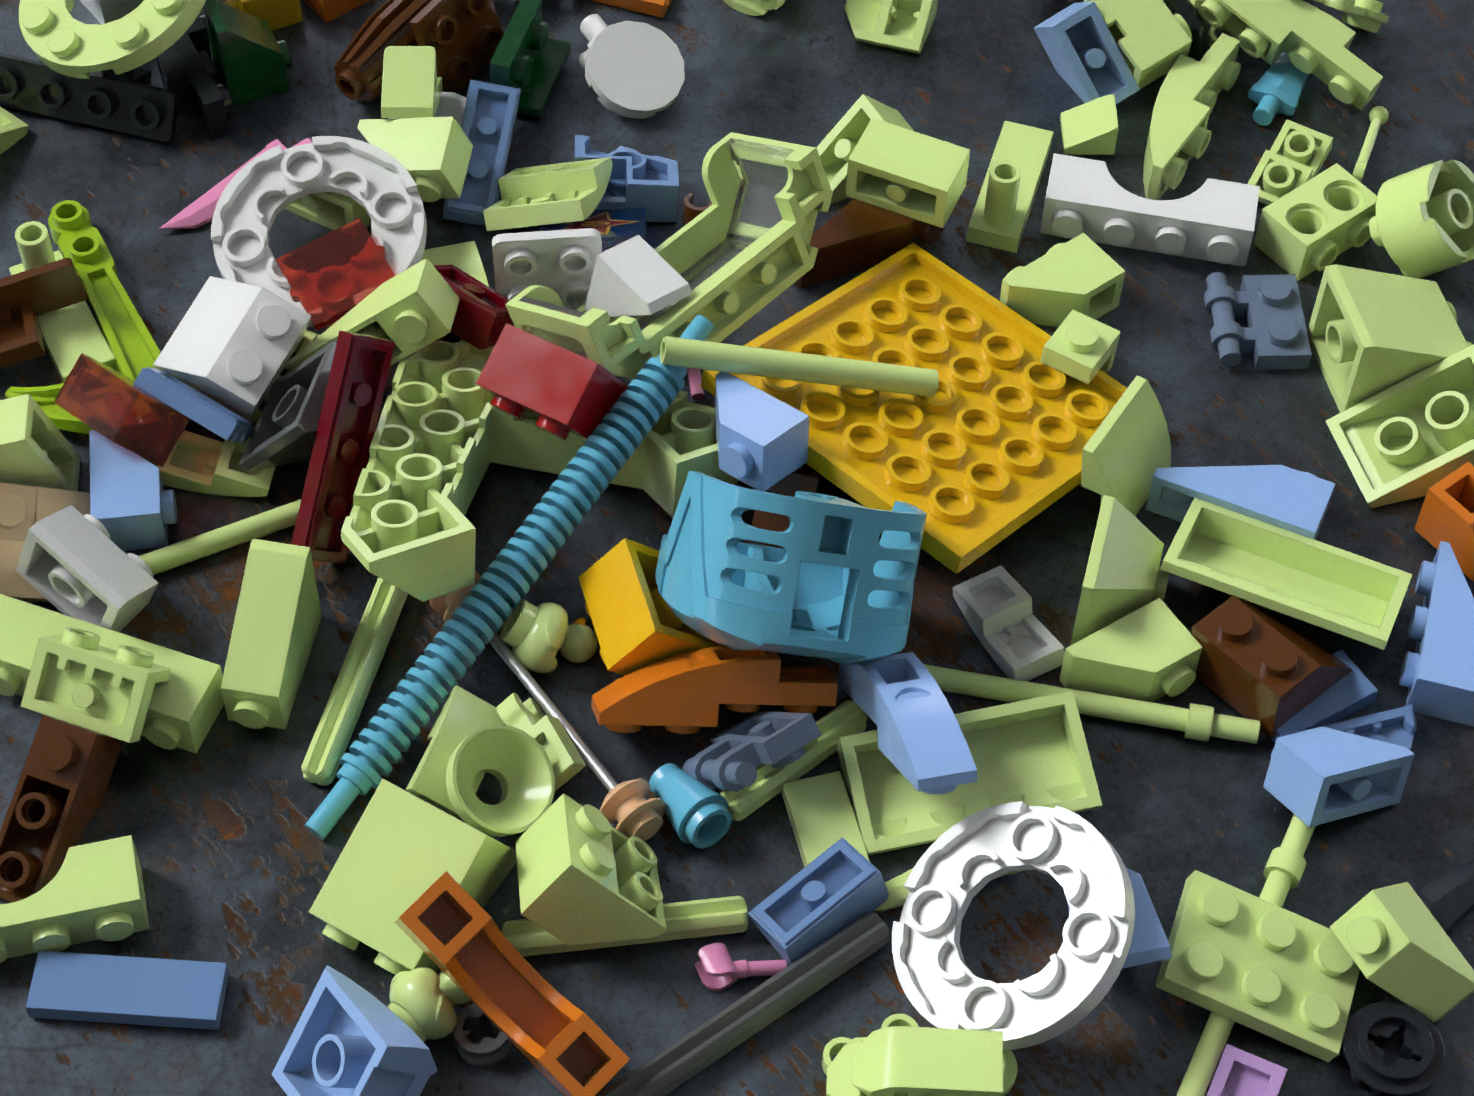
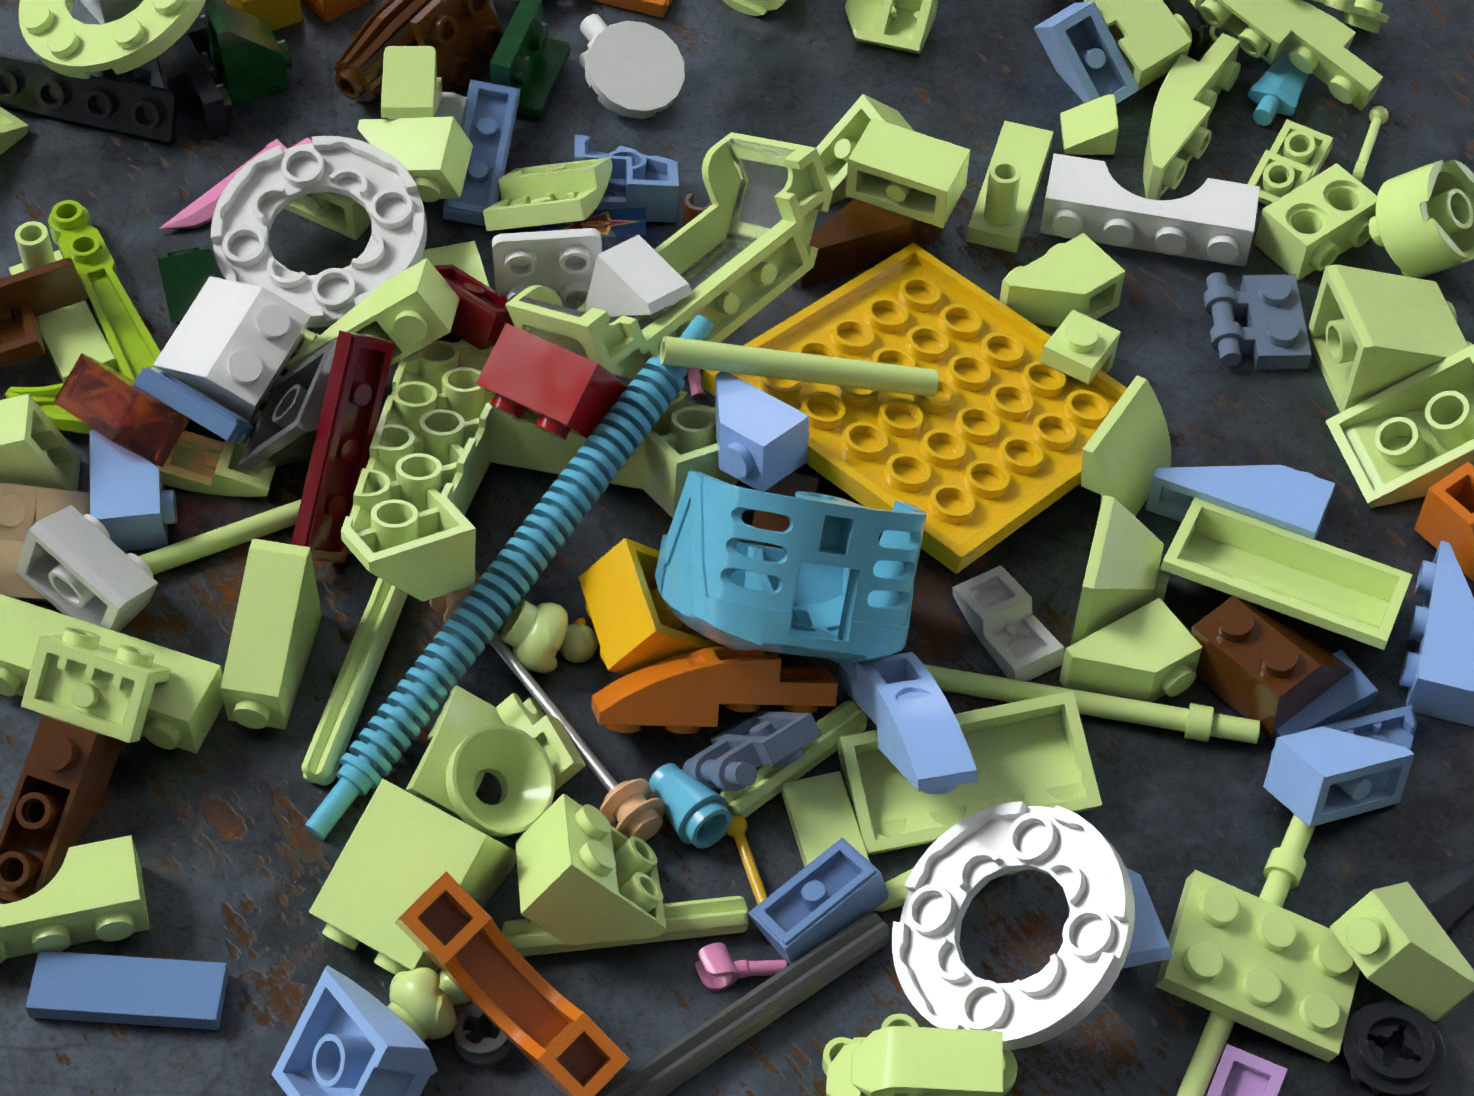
(184, 276): none -> dark green slope
(335, 272): clear red piece -> none
(737, 831): none -> yellow hinge

